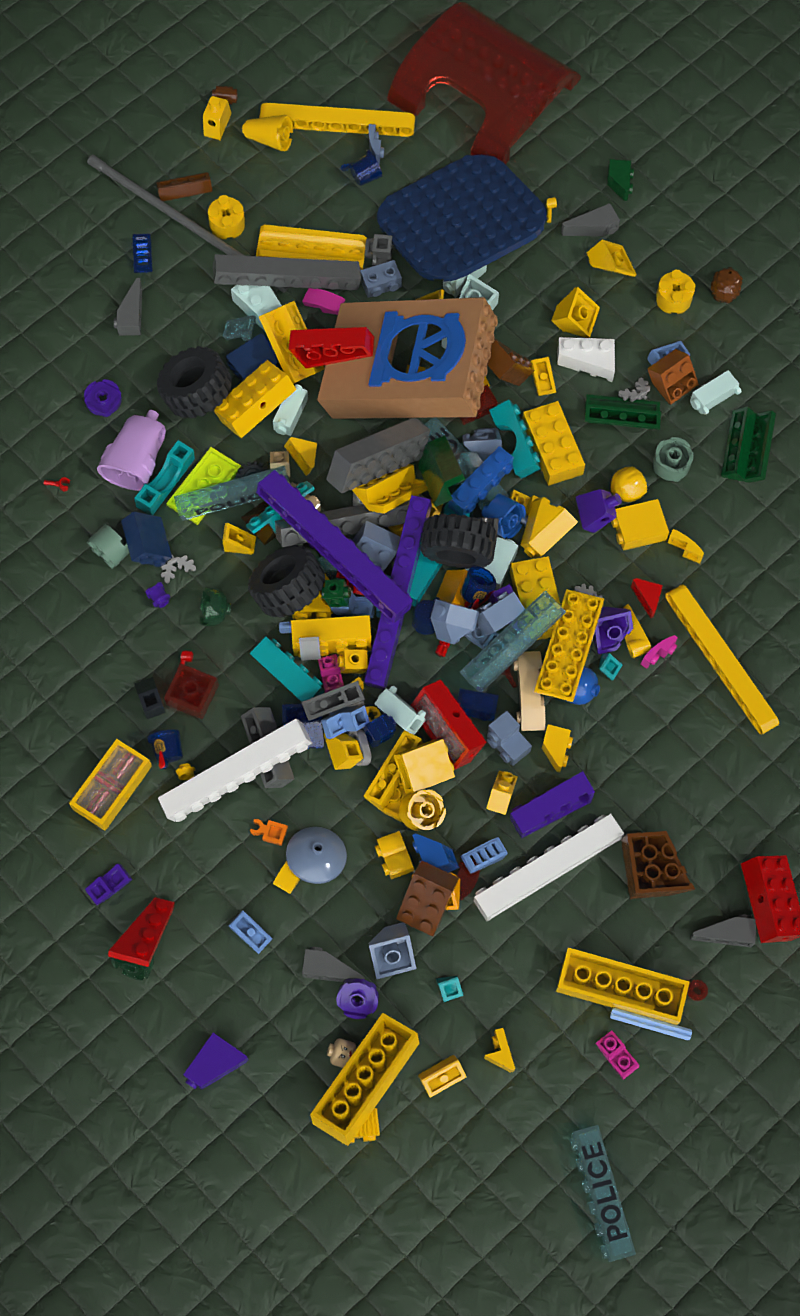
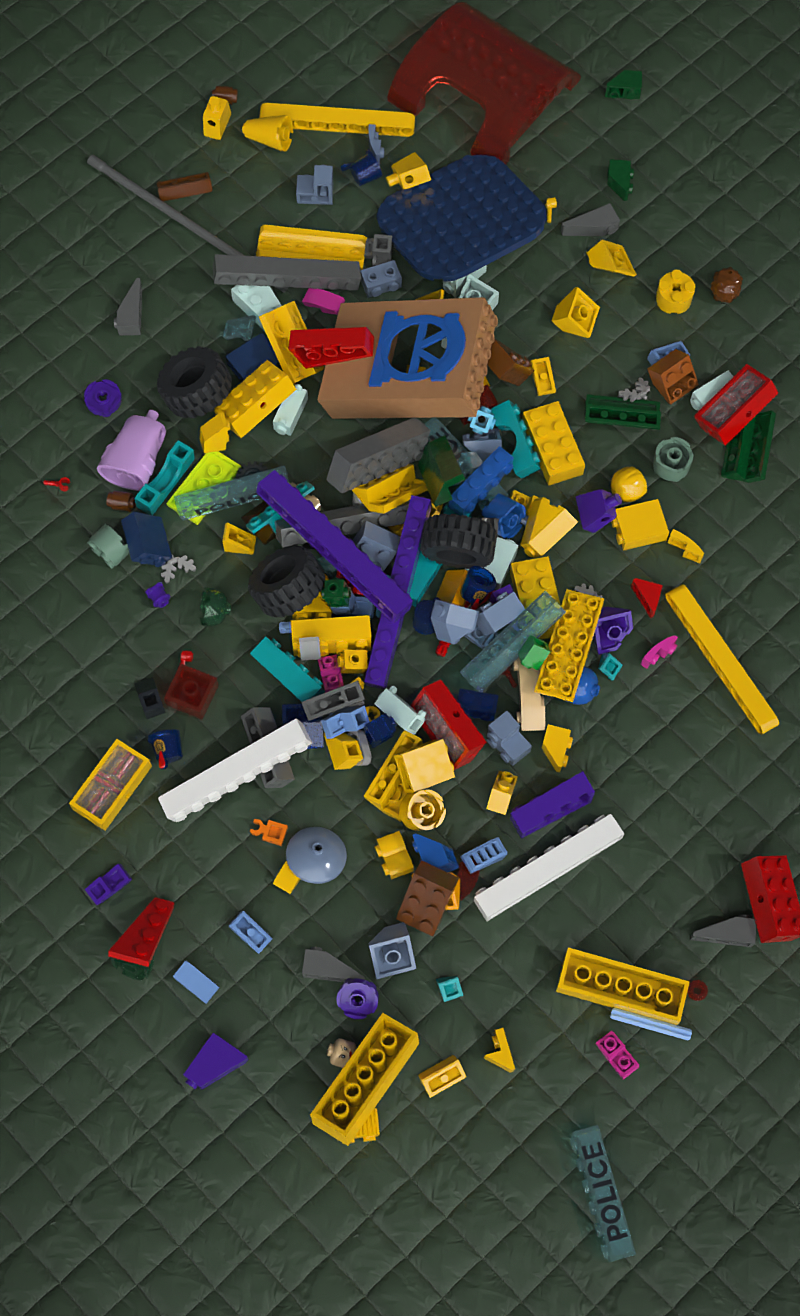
(121, 501): none -> reddish brown brick
(142, 241): clear blue slope -> none
(185, 771): yellow plate -> none
(195, 982): none -> medium blue slope
(215, 434): none -> yellow slope
(226, 217): yellow brick -> none
(280, 459): tan slope -> none
(302, 452): yellow slope -> none
(316, 188): none -> sand blue brick
(409, 172): none -> yellow torso
(480, 427): none -> medium azure brick
(533, 653): none -> green brick
(588, 355): white wedge -> none
(625, 85): none -> dark green slope
(636, 640): yellow piece -> none
(653, 866): reddish brown wedge -> none
(736, 404): none -> brick

